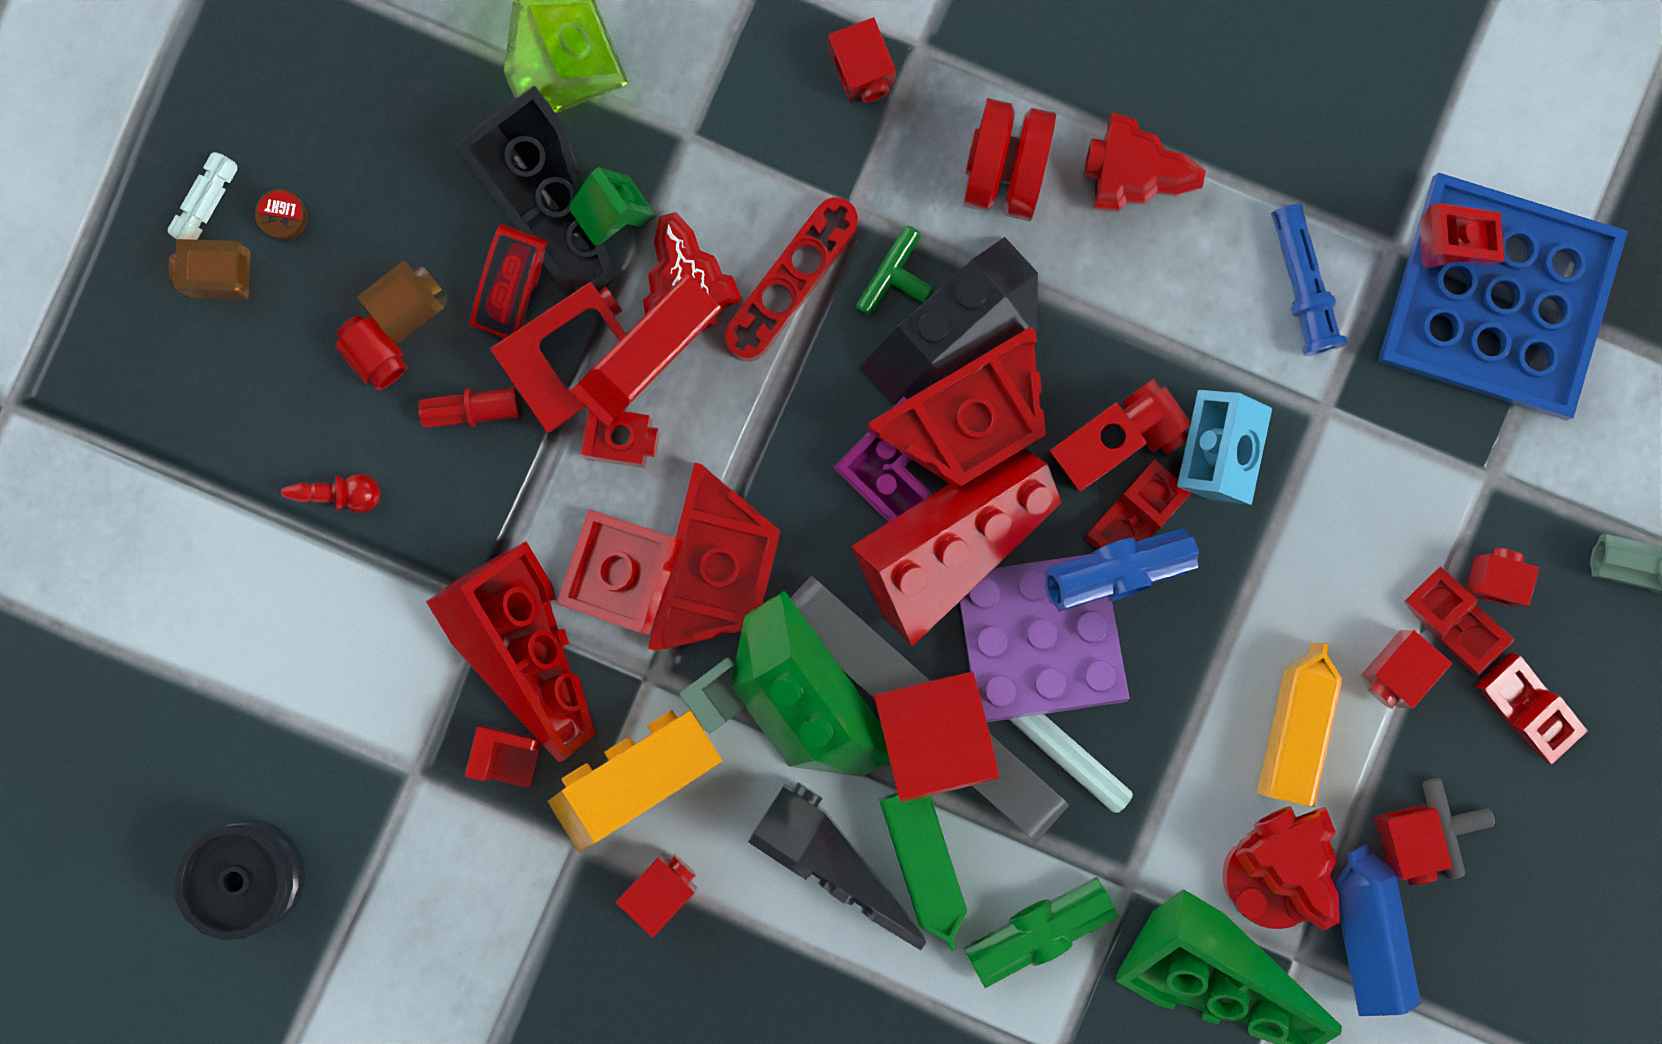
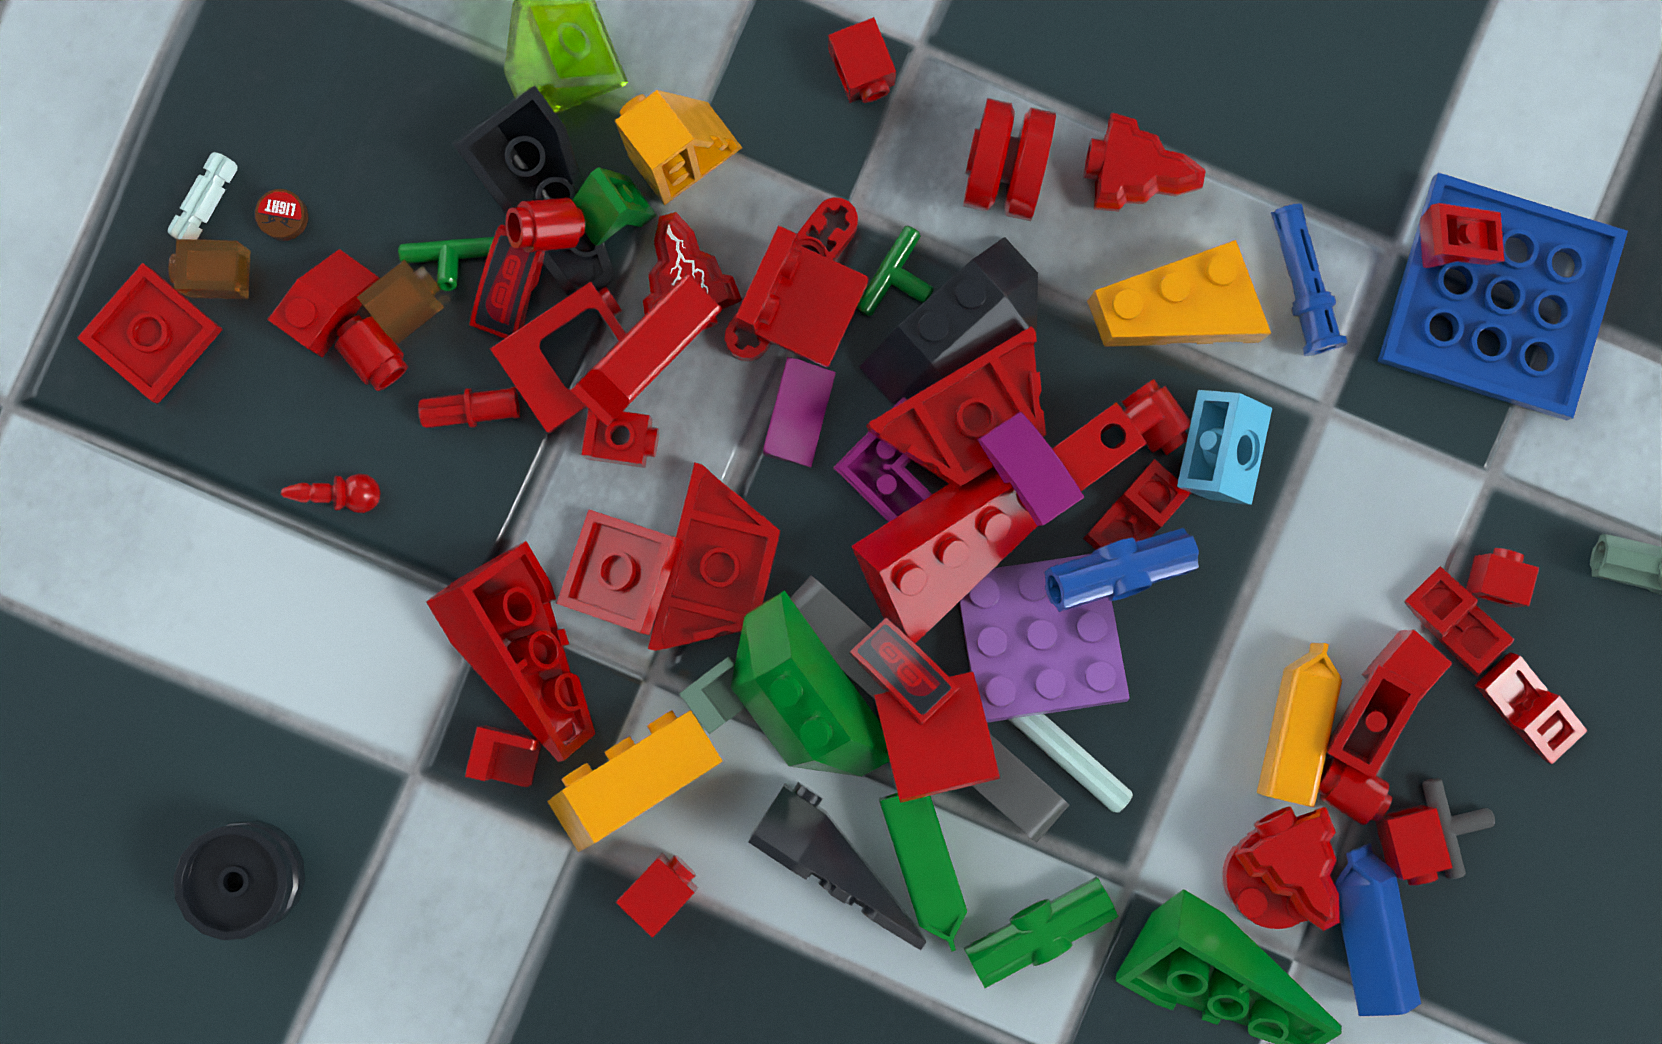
(150, 333): none -> red plate
(323, 301): none -> red slope
(447, 254): none -> green piece
(545, 225): none -> red brick
(673, 140): none -> light orange wedge
(798, 412): none -> magenta slope
(801, 299): none -> red bracket
(904, 670): none -> slope
(1031, 468): none -> magenta slope
(1183, 302): none -> light orange wedge
(1353, 792): none -> red brick
(1374, 720): none -> red slope

